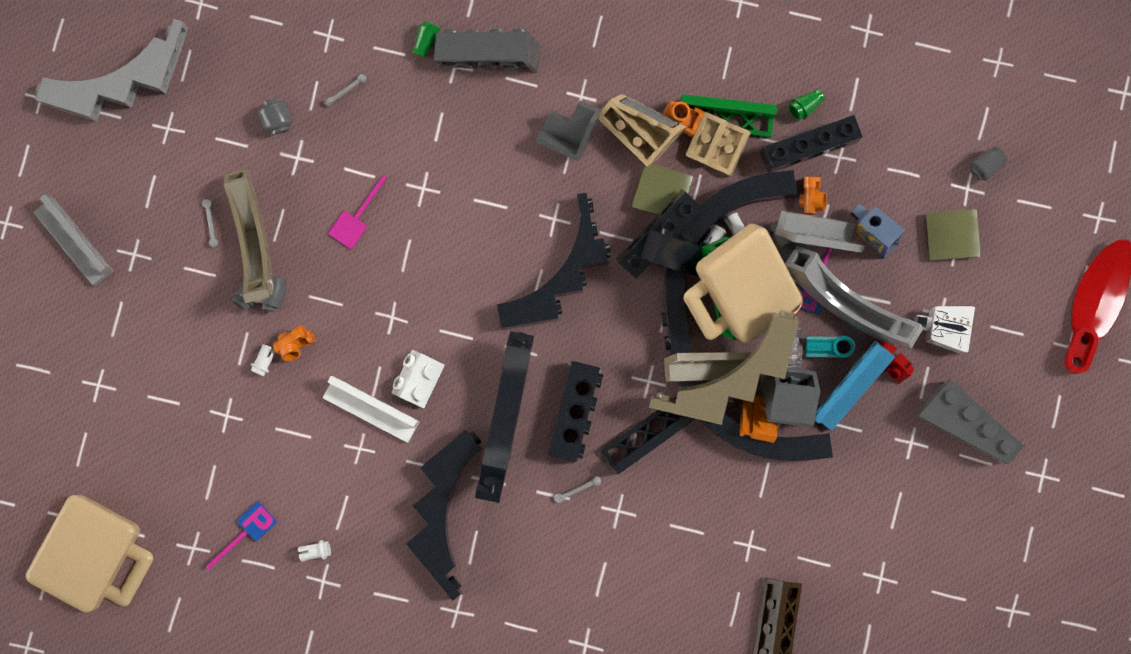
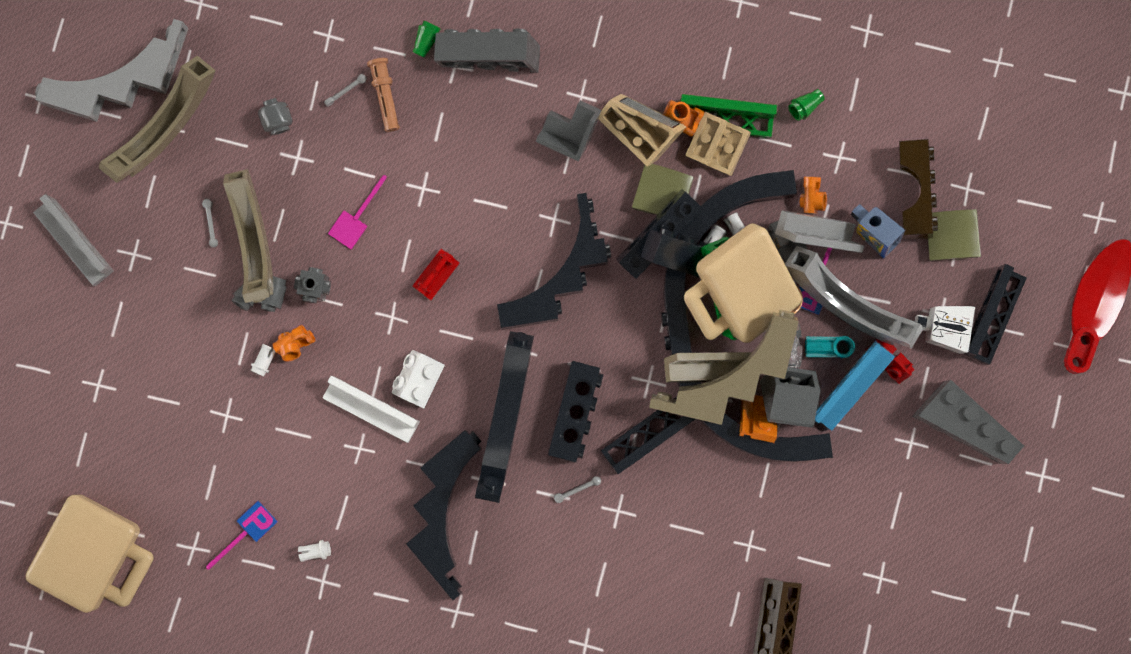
(164, 126): none -> dark tan arch
(318, 291): none -> dark grey brick
(382, 84): none -> nougat pin
(436, 274): none -> red hinge
(811, 144): black brick -> none
(915, 160): none -> dark brown arch
(988, 163): dark grey brick -> none
(989, 312): none -> black fence

